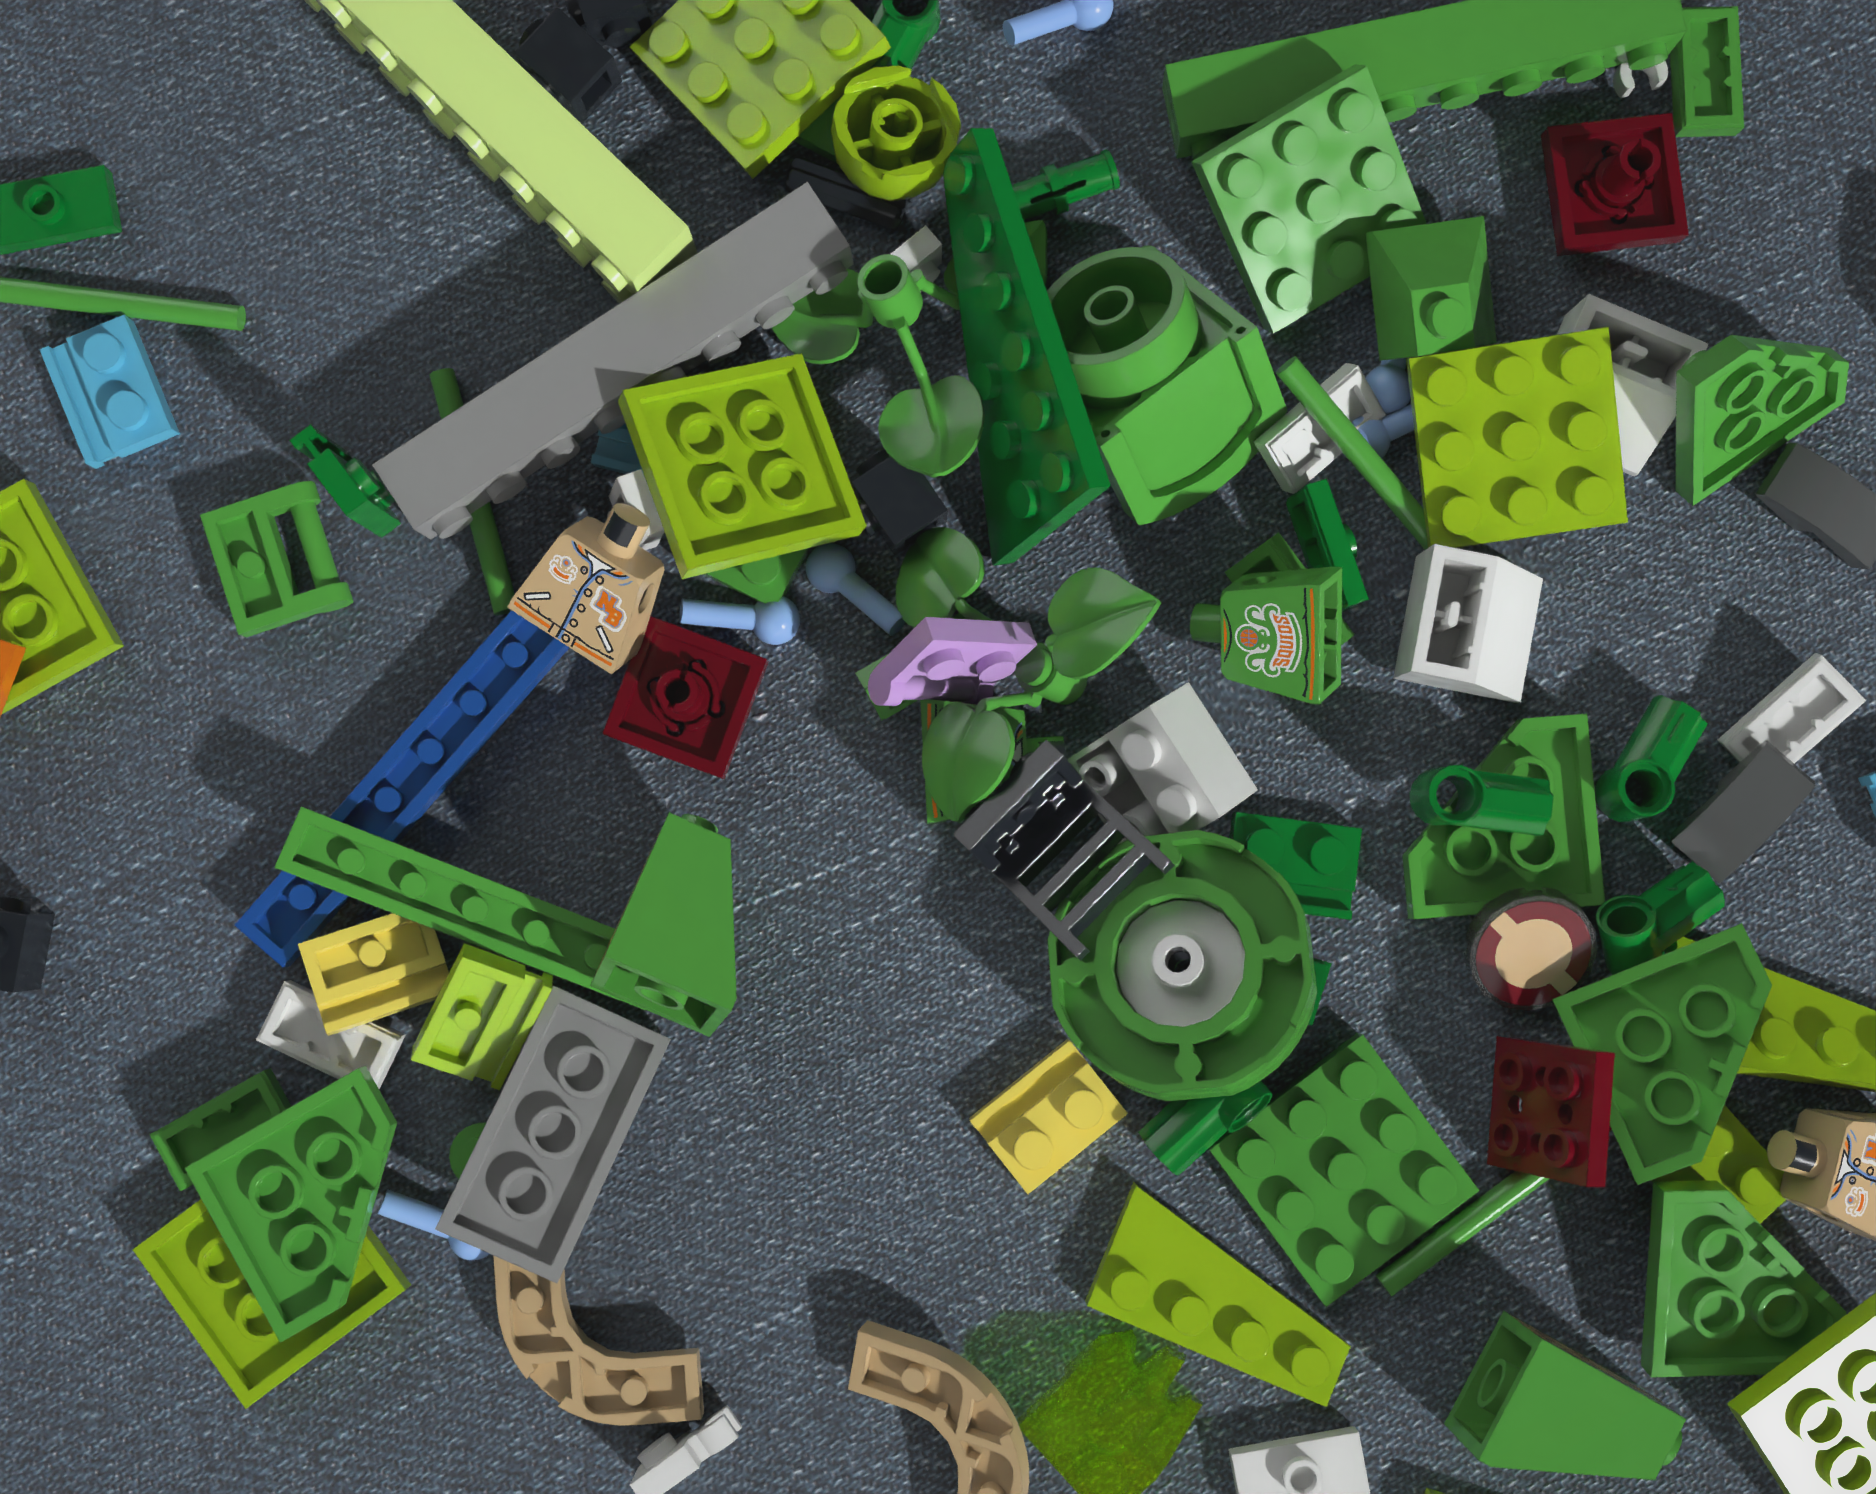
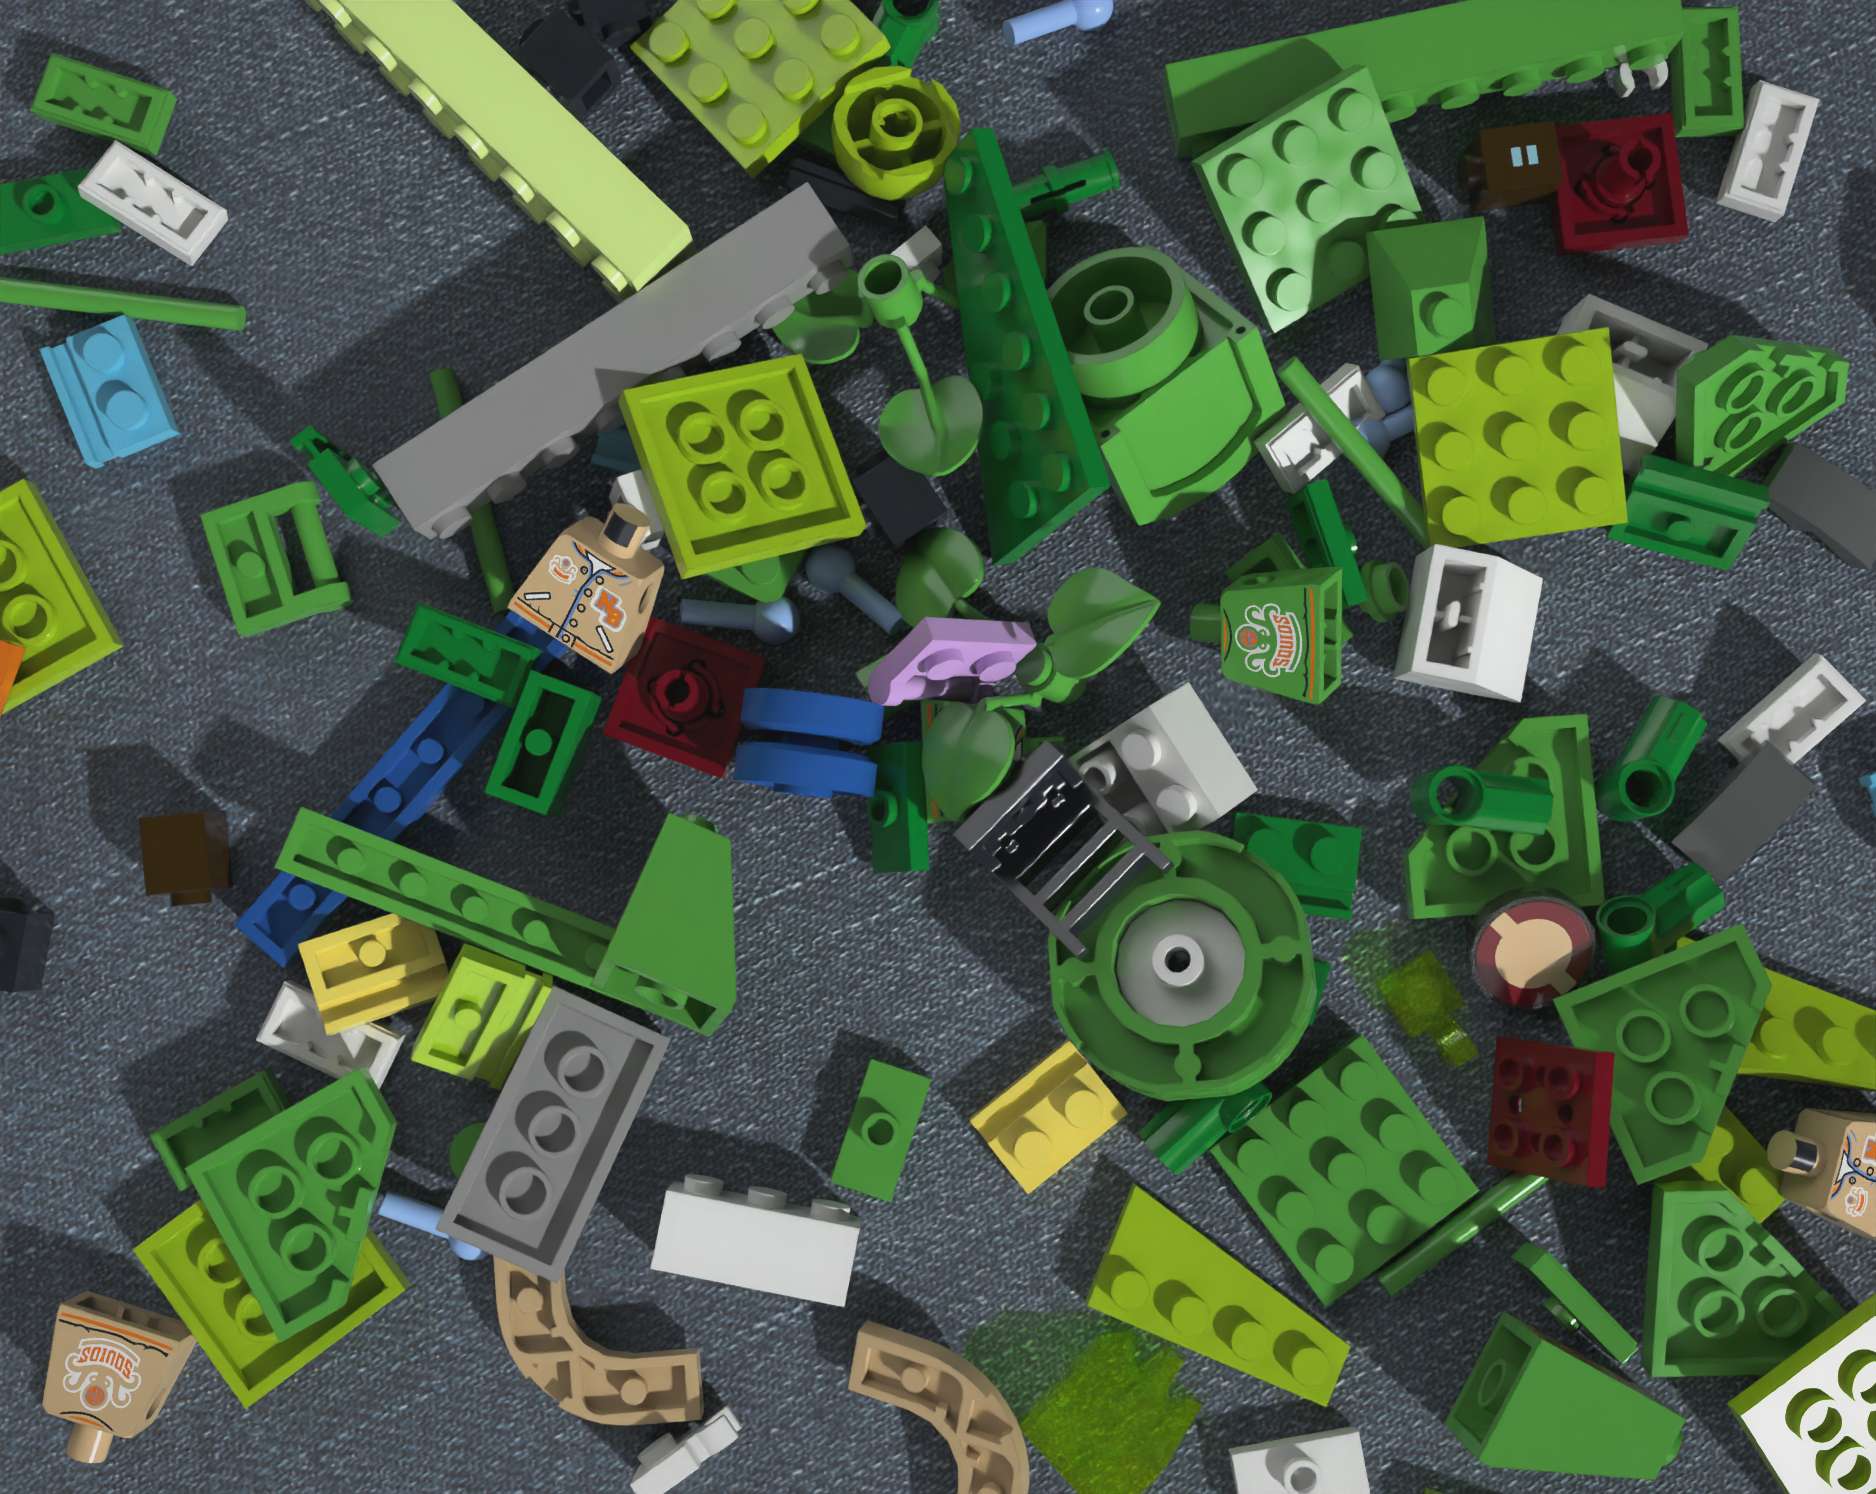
(103, 104): none -> bright green plate
(111, 1370): none -> tan torso
(153, 203): none -> white plate
(186, 856): none -> dark brown brick
(467, 655): none -> green plate
(544, 744): none -> green brick
(757, 1240): none -> white brick
(808, 743): none -> blue wheel
(881, 1129): none -> bright green plate
(898, 809): none -> green plate
(1385, 588): none -> bright green plate
(1422, 1000): none -> clear neon green plate
(1511, 166): none -> dark brown brick
(1573, 1304): none -> bright green plate
(1689, 512): none -> green plate
(1767, 151): none -> white plate

